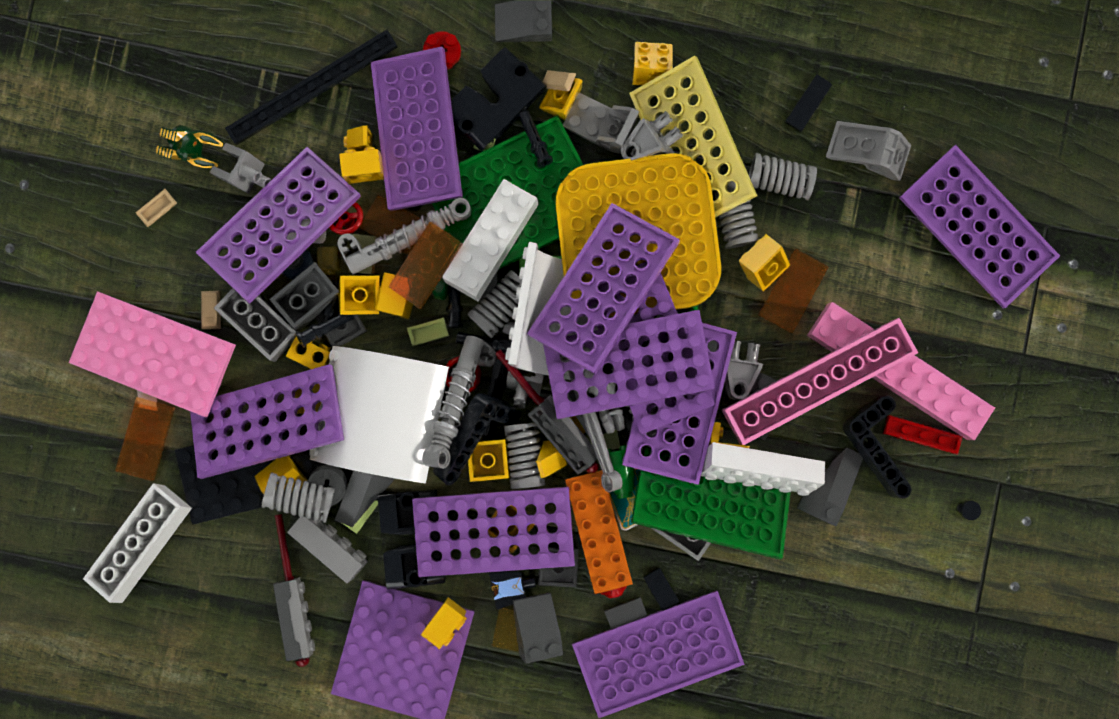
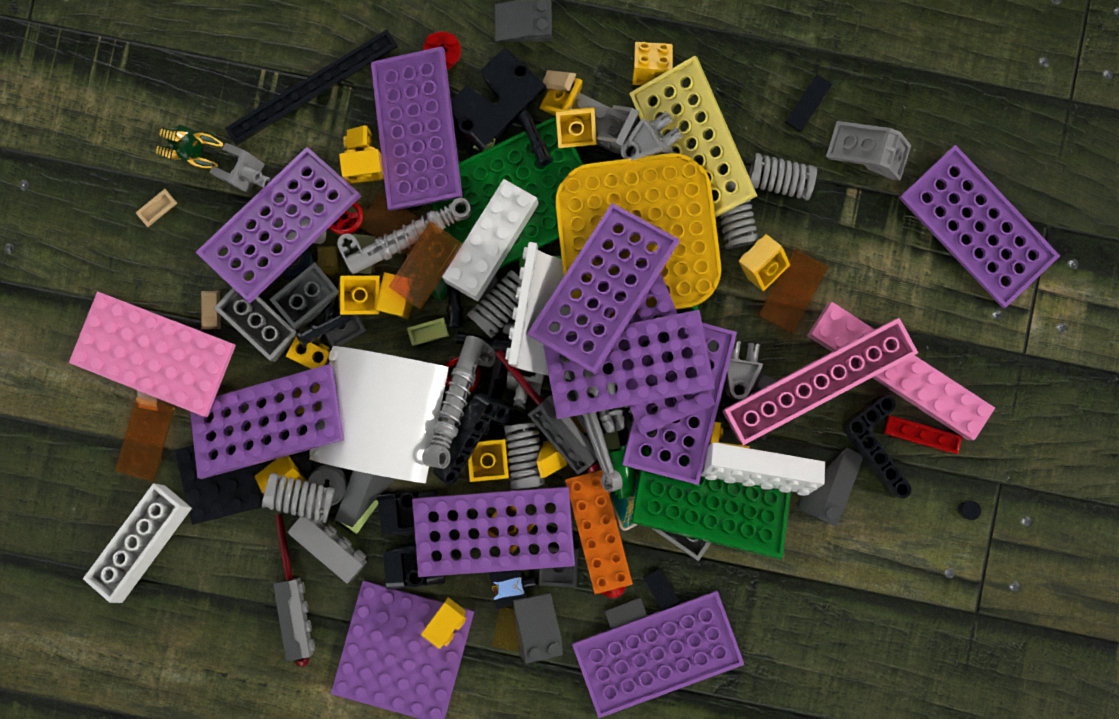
(576, 127): none -> yellow slope

